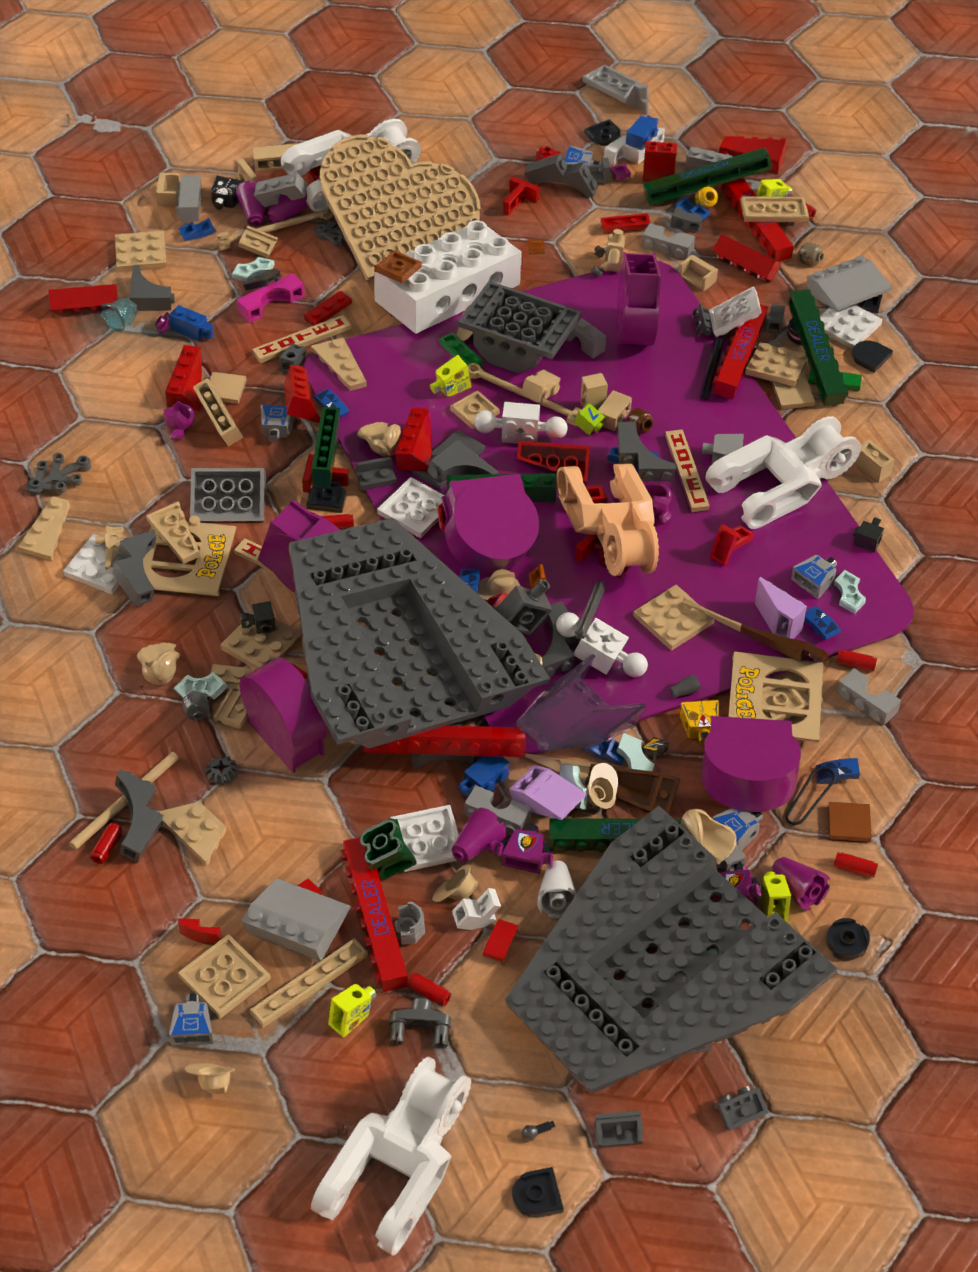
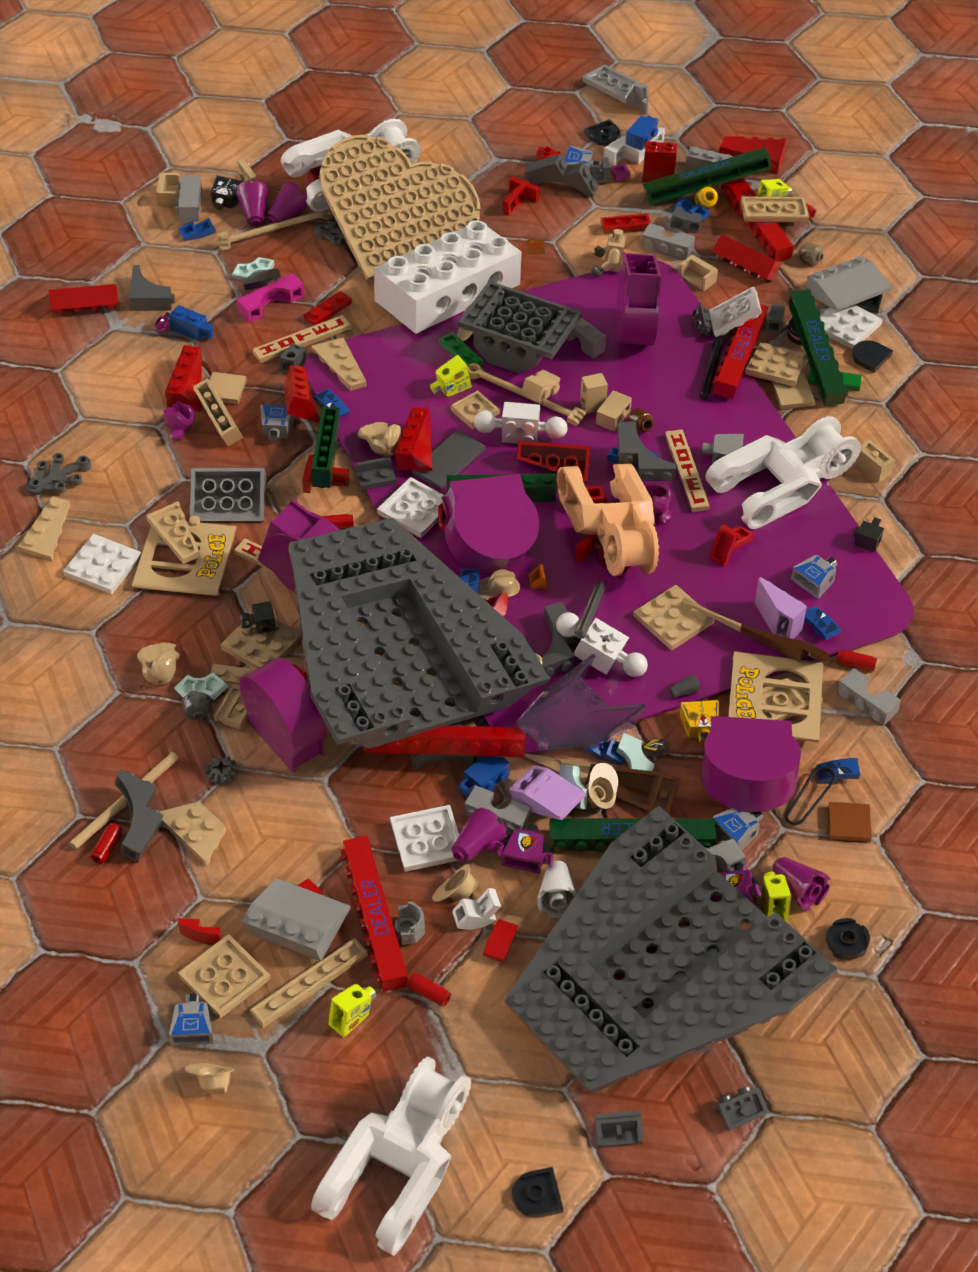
(112, 541): tan piece -> none
(125, 313): clear light blue helmet -> none
(130, 569): dark grey arch -> none
(140, 249): tan plate -> none
(257, 242): tan plate -> none
(269, 157): tan brick -> none
(290, 185): light grey arch -> none
(327, 499): black tile -> none
(386, 849): dark green piece -> none
(398, 266): dark orange tile -> none
(420, 1016): dark grey connector -> none
(458, 460): dark grey arch -> none
(526, 607): dark grey brick -> none
(531, 1132): piece -> none
(589, 419): lime brick -> none
(714, 836): tan piece -> none
(848, 586): light aqua tile -> none
(855, 864): red piece -> none

